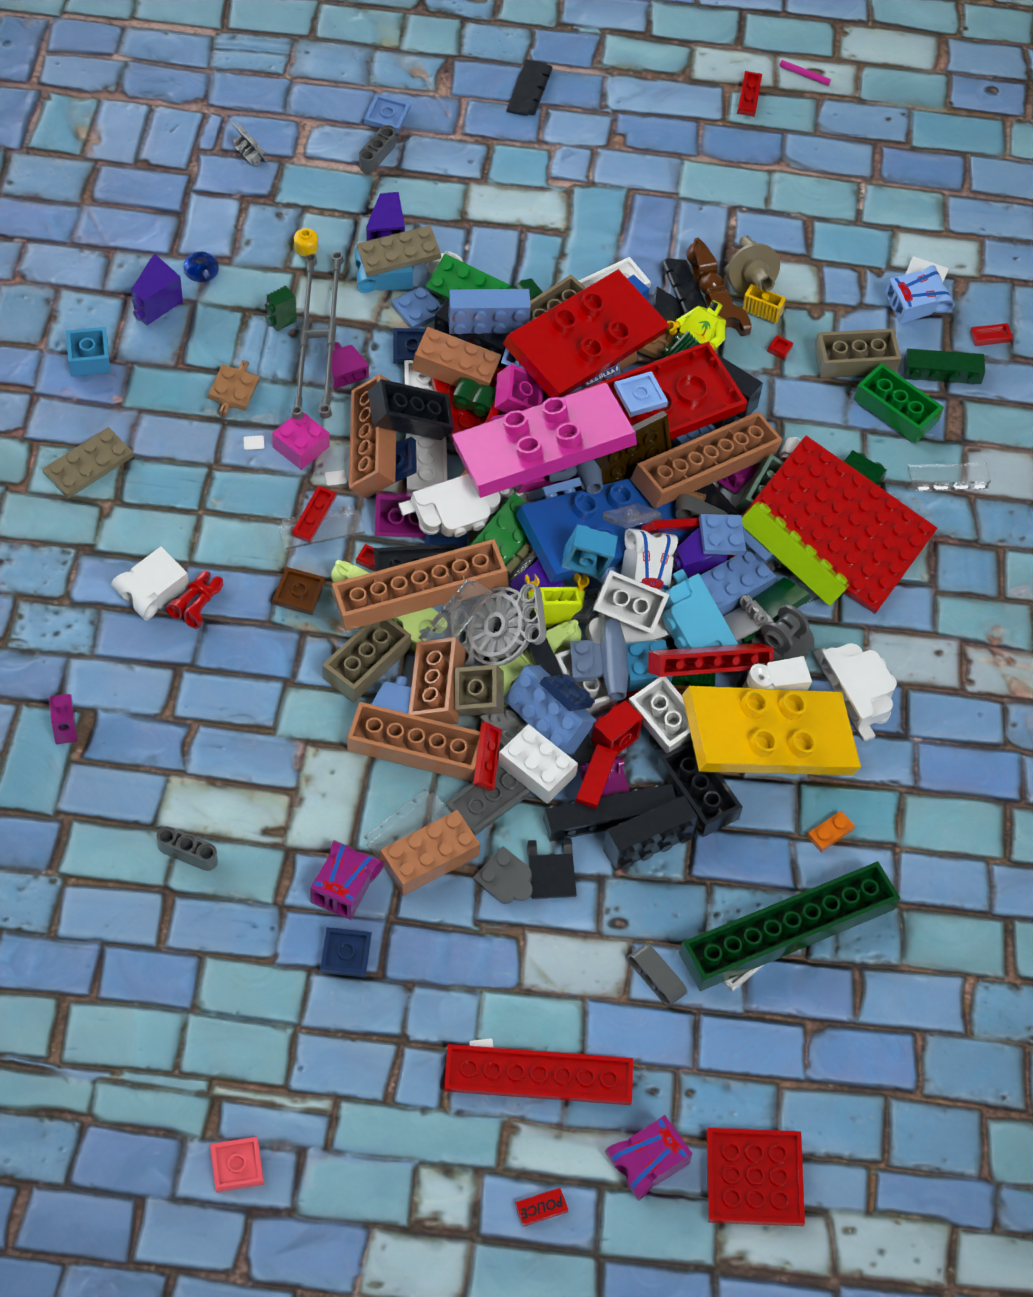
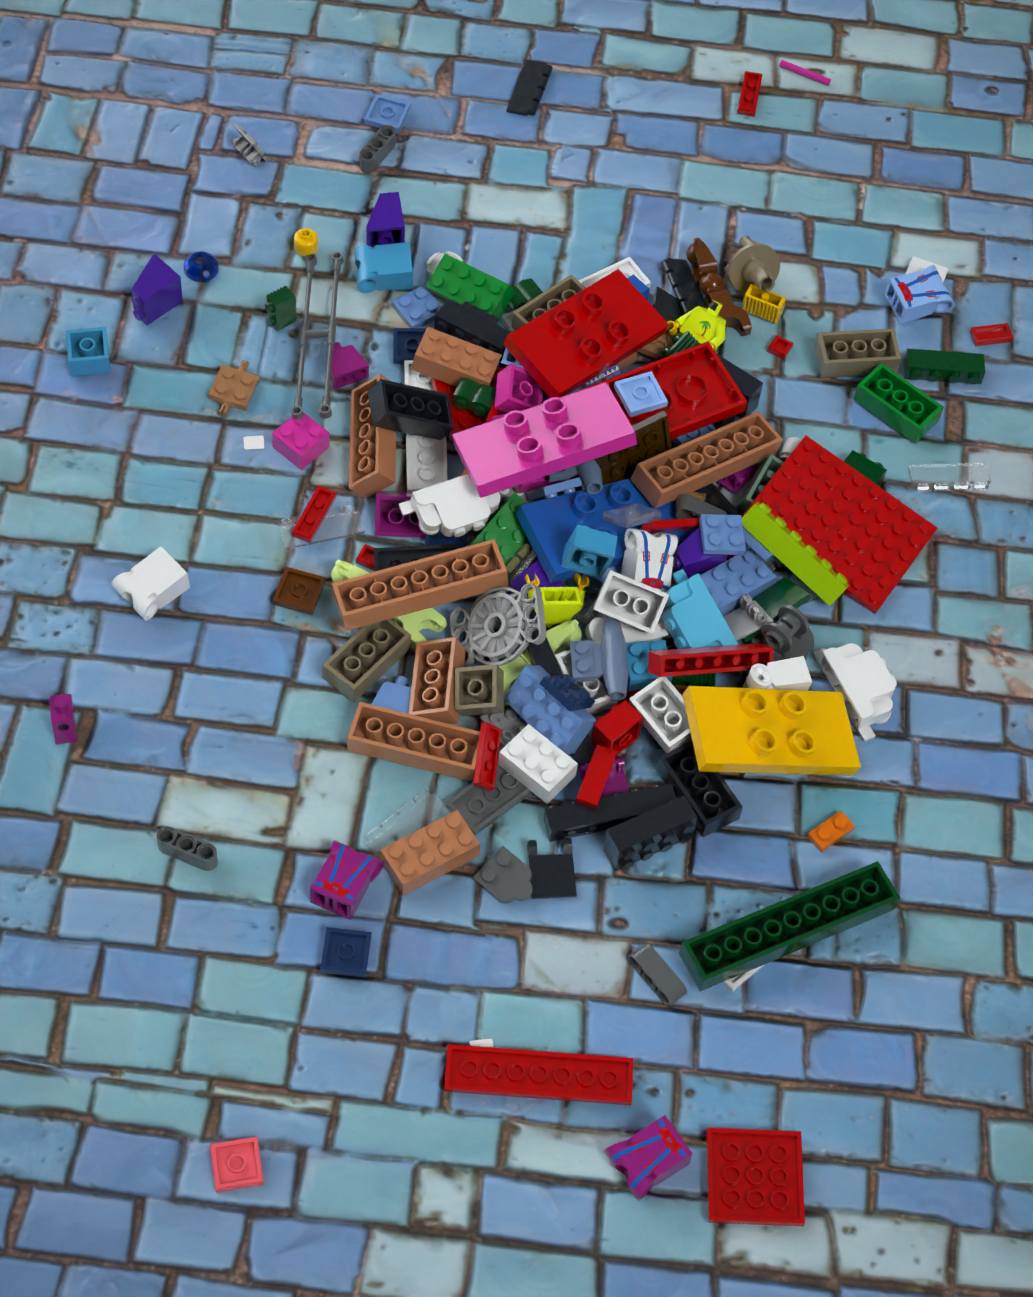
(88, 462): dark tan plate -> none
(192, 614): red piece -> none
(335, 477): white sticker -> none
(398, 251): dark tan plate -> none
(405, 459): dark blue plate -> none
(459, 612): clear windscreen -> none
(488, 310): medium blue brick -> none
(541, 1207): red tile -> none

